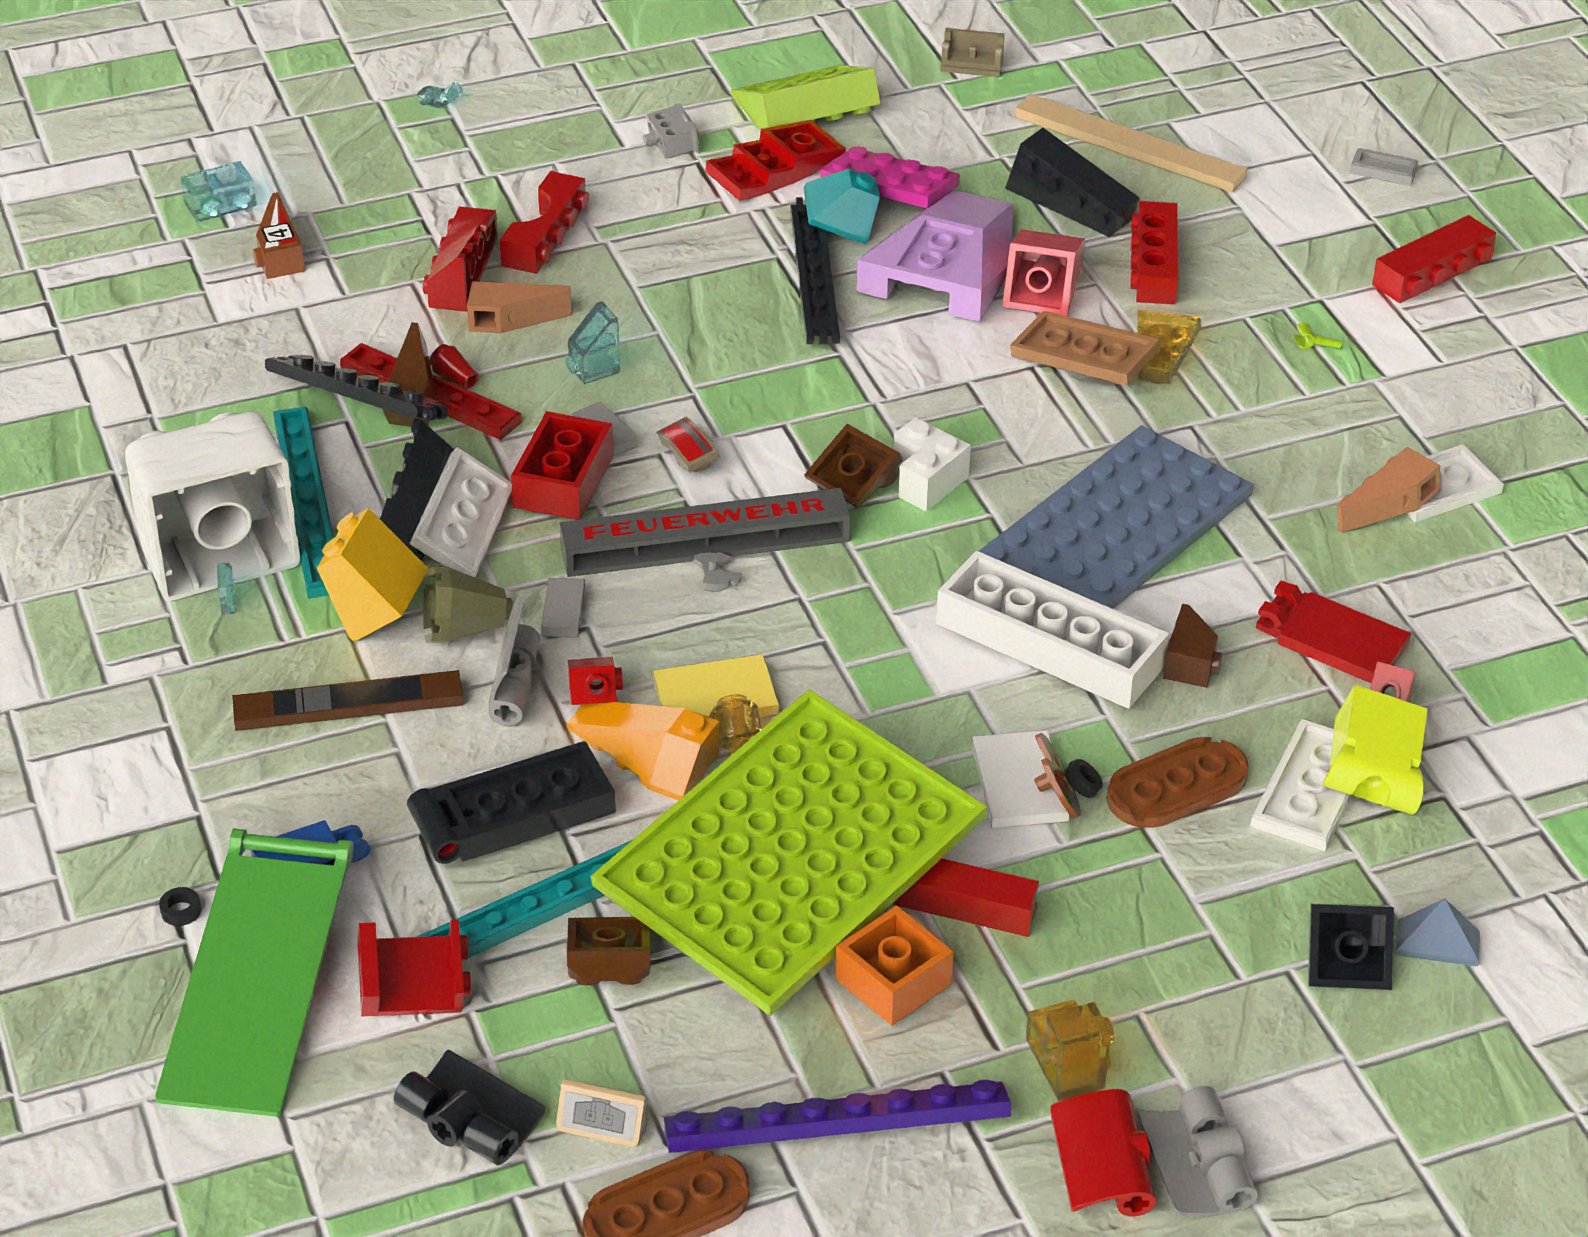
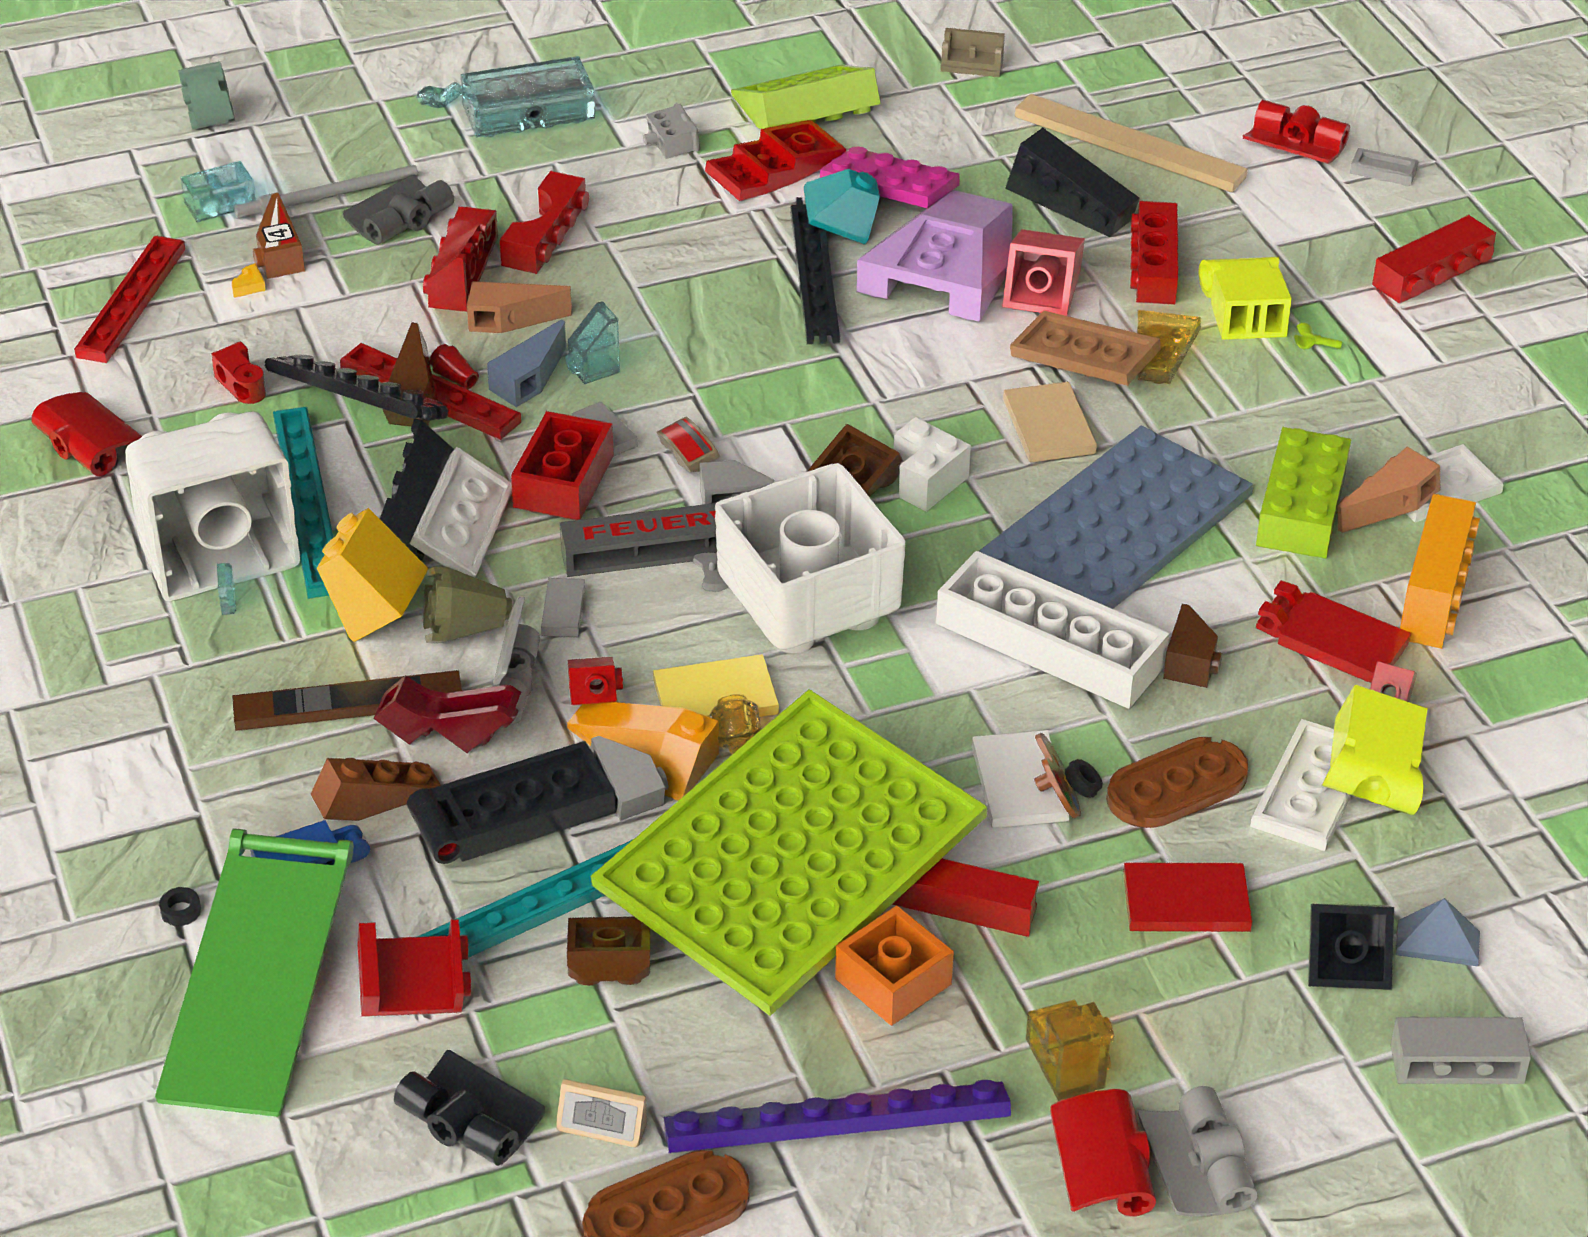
(83, 430): none -> red panel
(129, 299): none -> red tile
(206, 95): none -> sand green brick
(238, 375): none -> red leg
(248, 282): none -> yellow tile
(328, 190): none -> light grey bar
(366, 788): none -> dark orange slope
(399, 208): none -> dark grey panel
(460, 716): none -> dark red arch
(527, 96): none -> clear light blue brick
(528, 366): none -> sand blue slope
(632, 775): none -> light grey slope
(728, 479): none -> light grey slope
(810, 557): none -> white brick
(1049, 422): none -> tan tile
(1187, 897): none -> red tile
(1247, 296): none -> neon yellow piece
(1298, 131): none -> red panel
(1303, 492): none -> lime brick
(1440, 570): none -> light orange brick
(1460, 1050): none -> light grey brick

